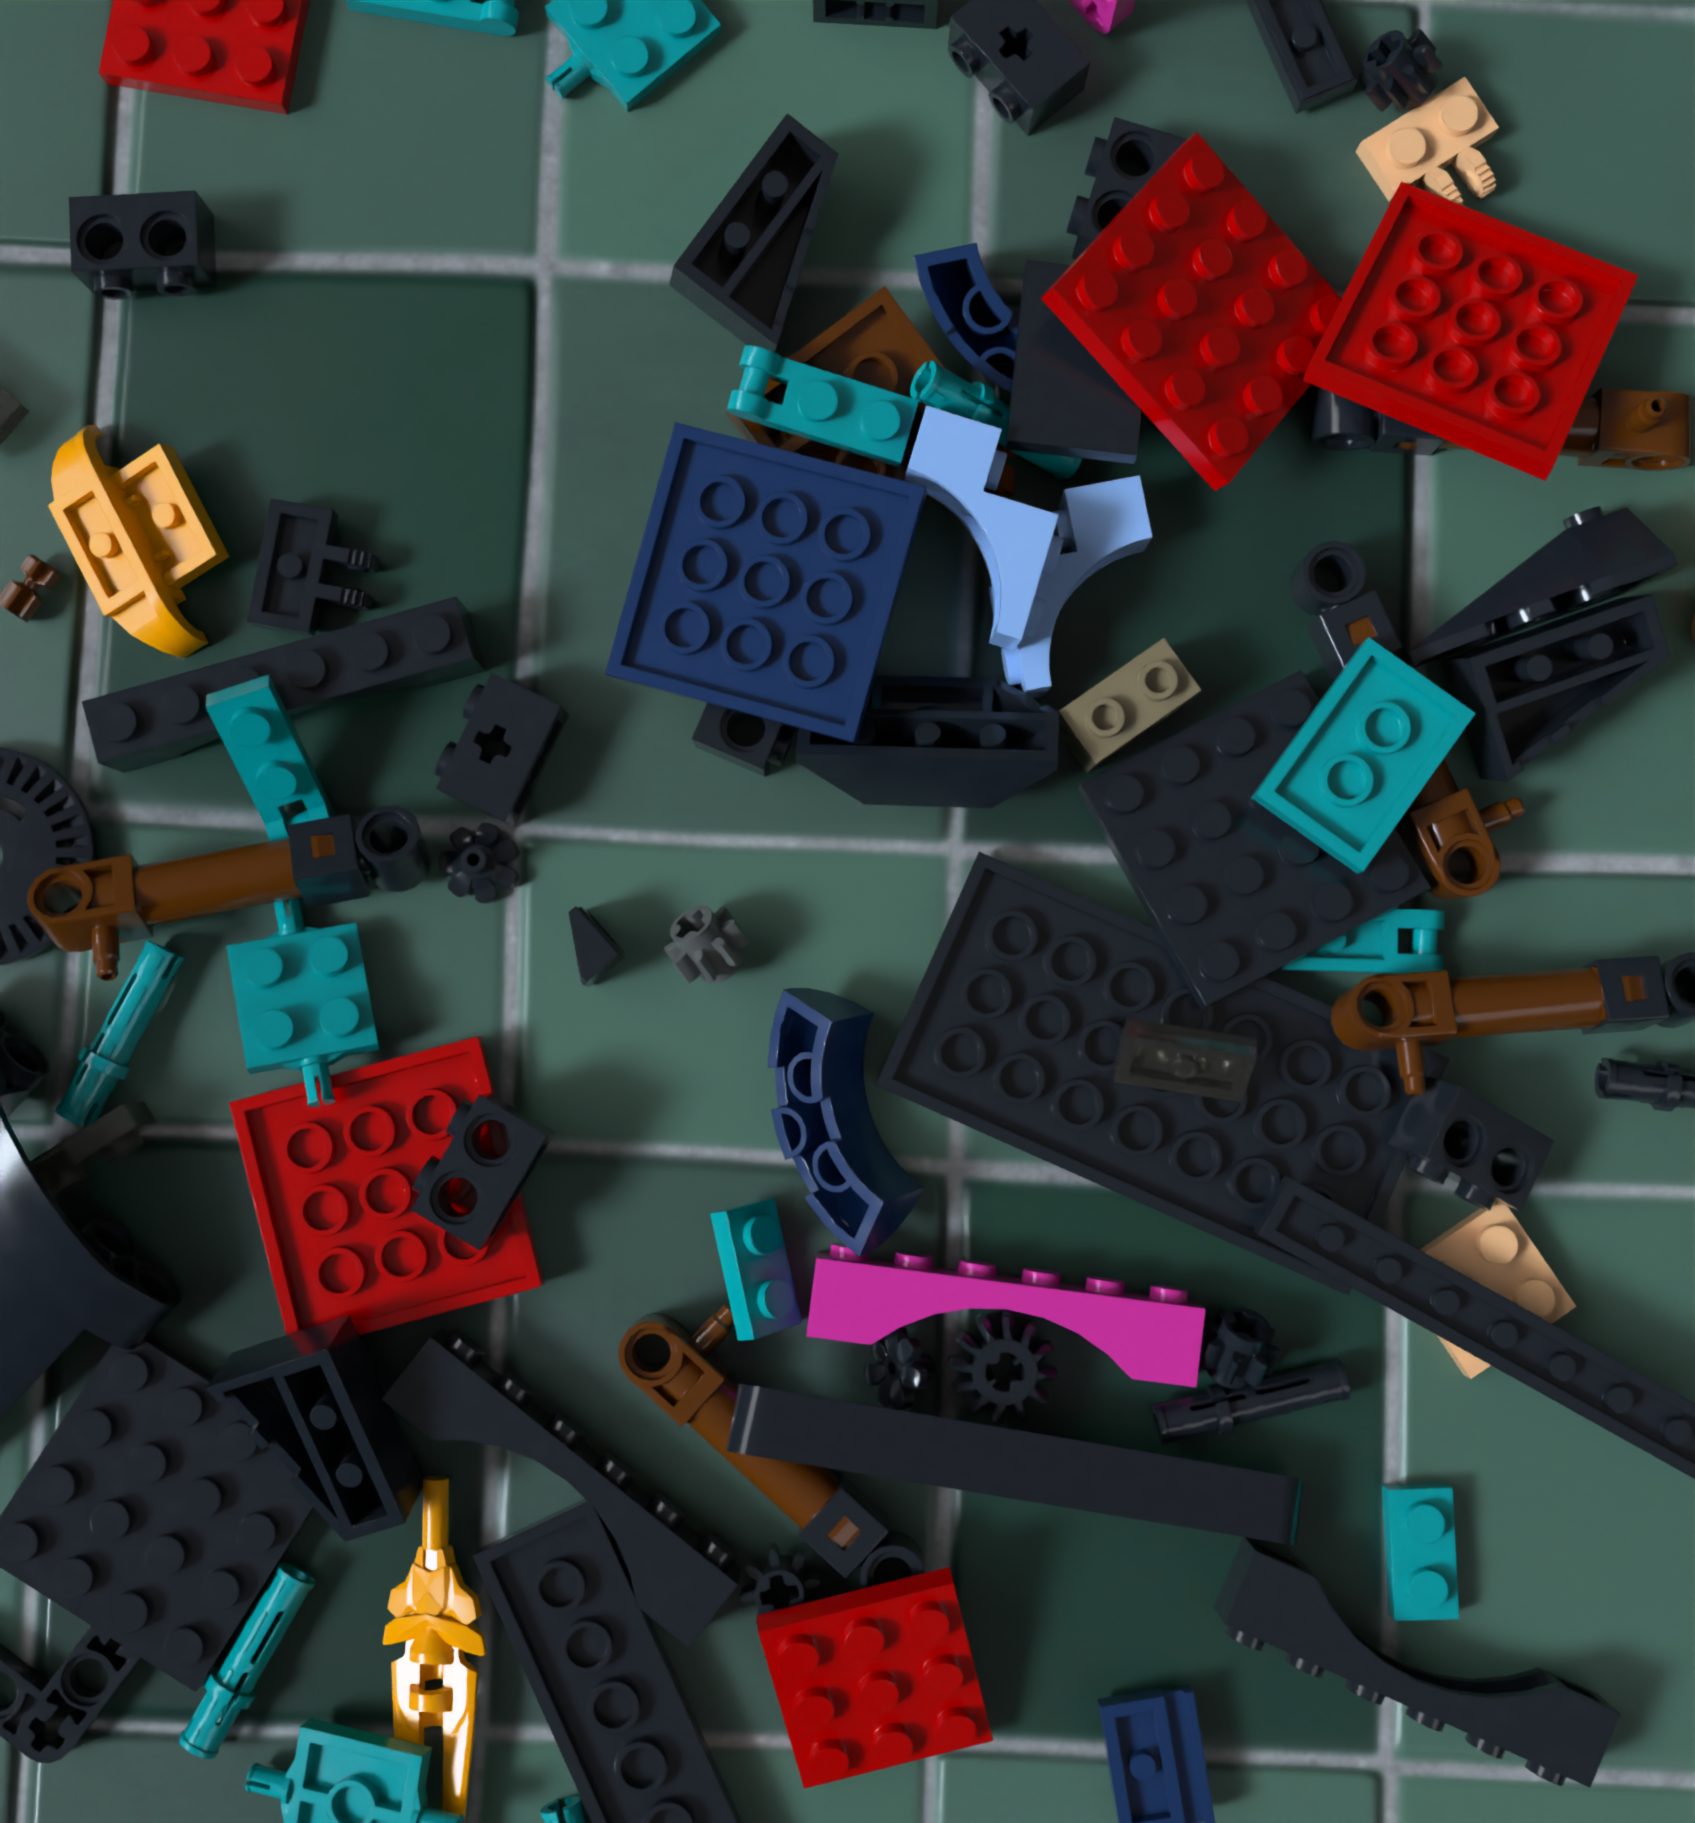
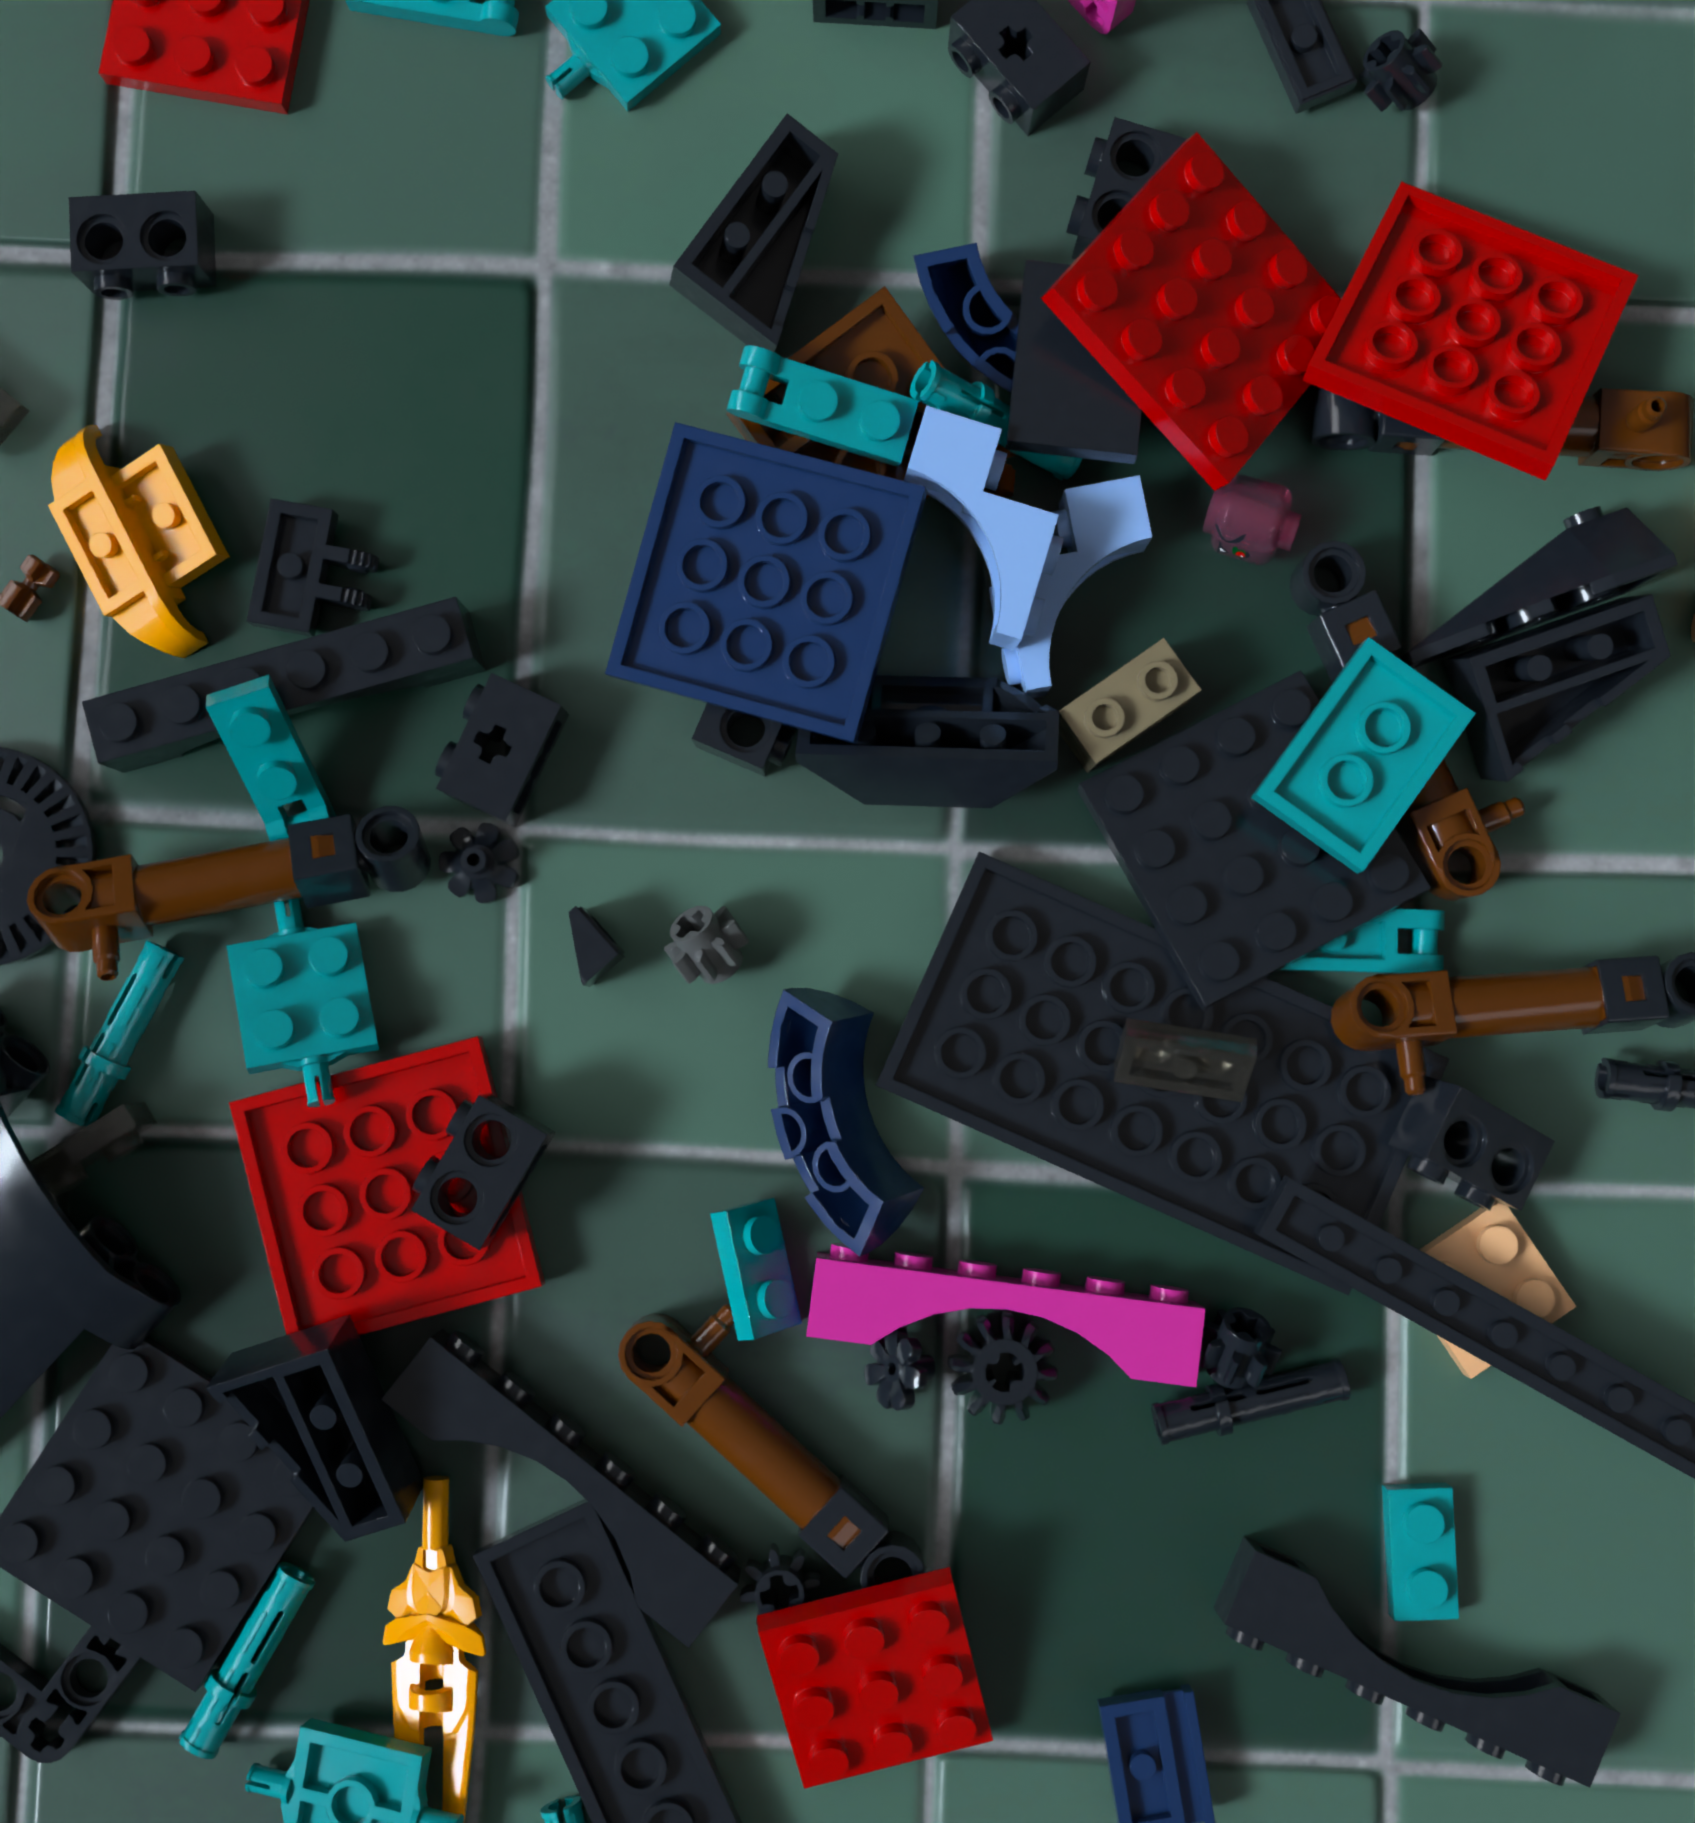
(1014, 1464): black beam -> none
(1251, 519): none -> clear pink head
(1428, 140): light nougat hinge -> none

